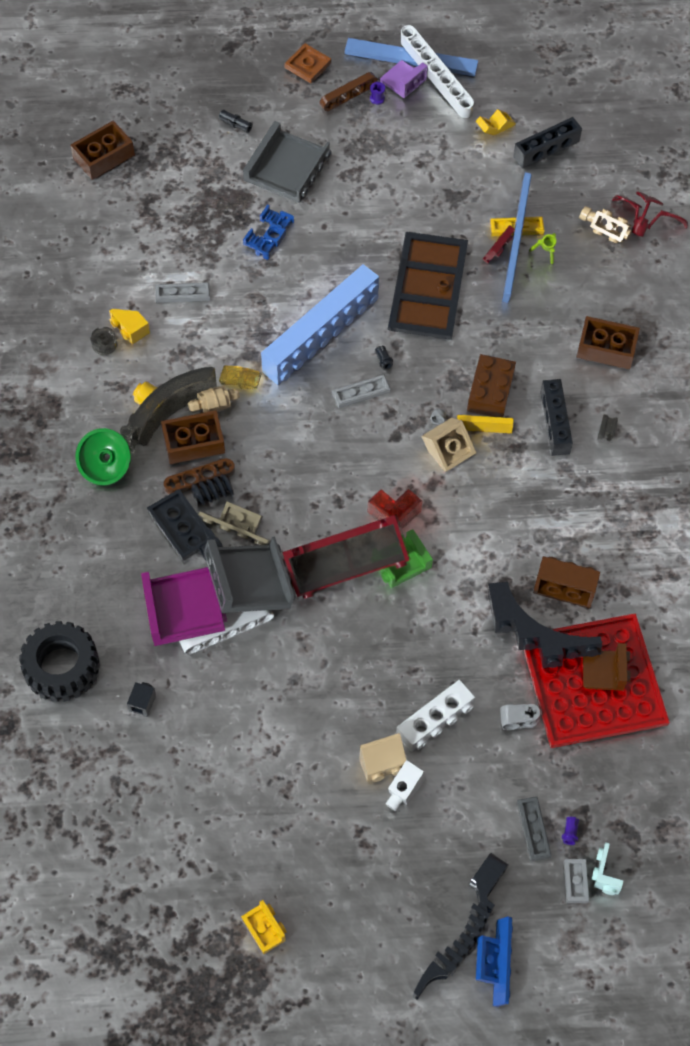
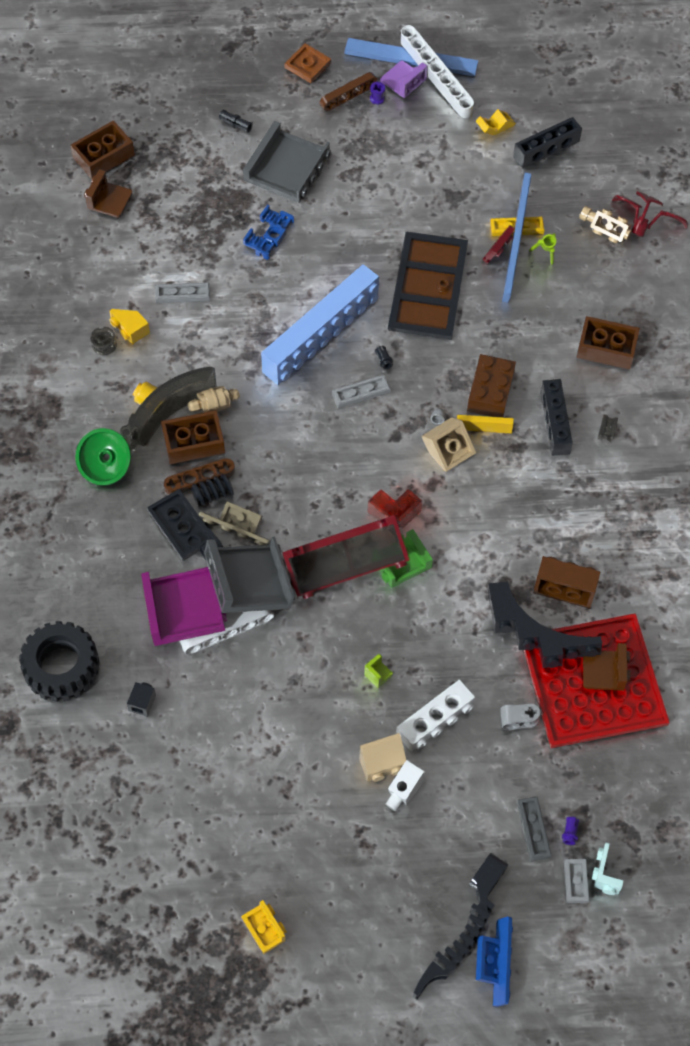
(106, 197): none -> reddish brown bracket
(240, 376): clear yellow slope -> none
(377, 671): none -> lime panel

